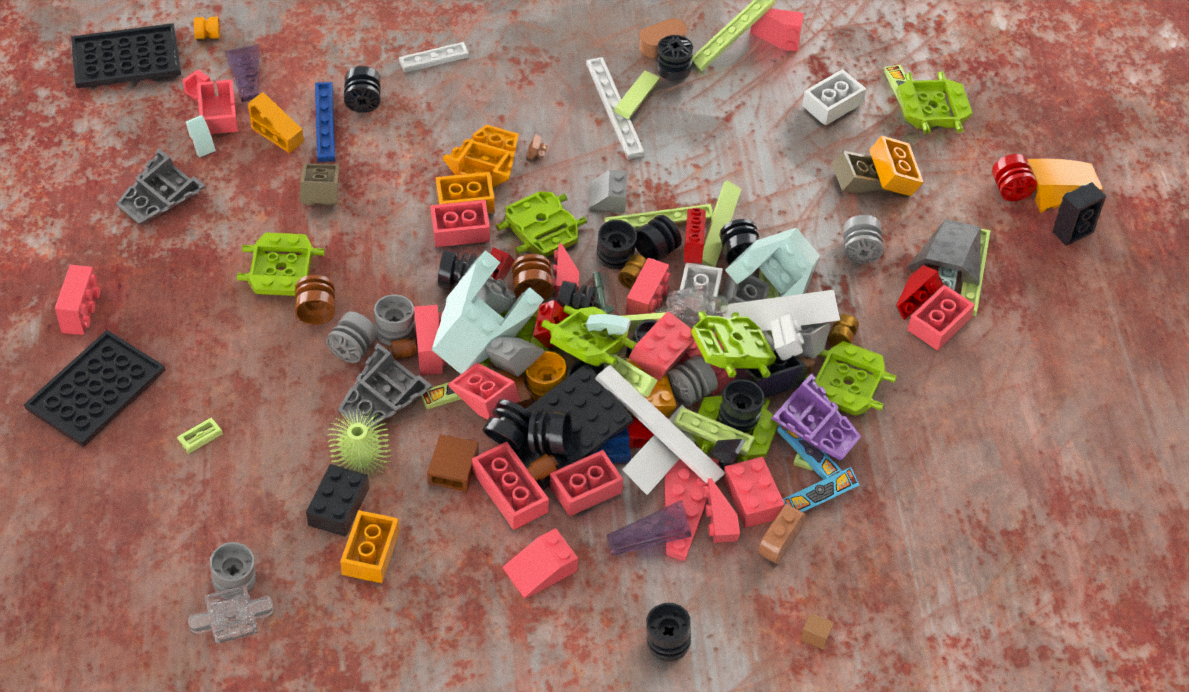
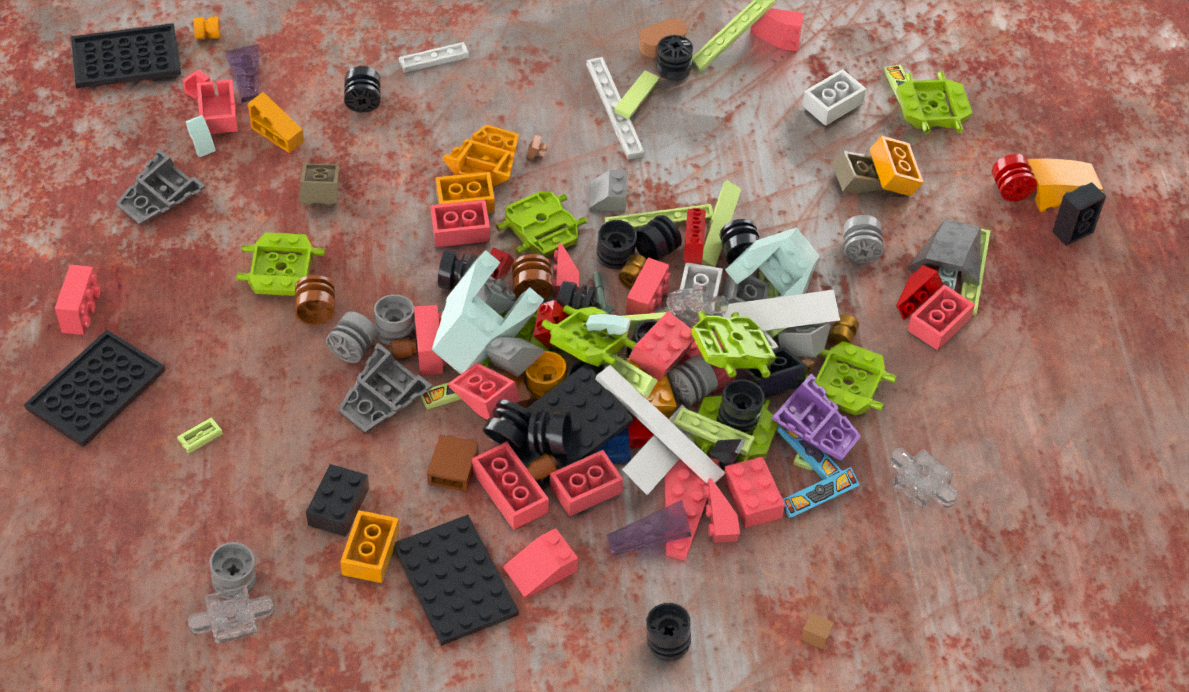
(324, 122): blue tile -> none
(359, 444): yellowish green piece -> none
(455, 580): none -> black plate
(781, 534): nougat brick -> none
(787, 336): white brick -> none
(915, 484): none -> clear brick

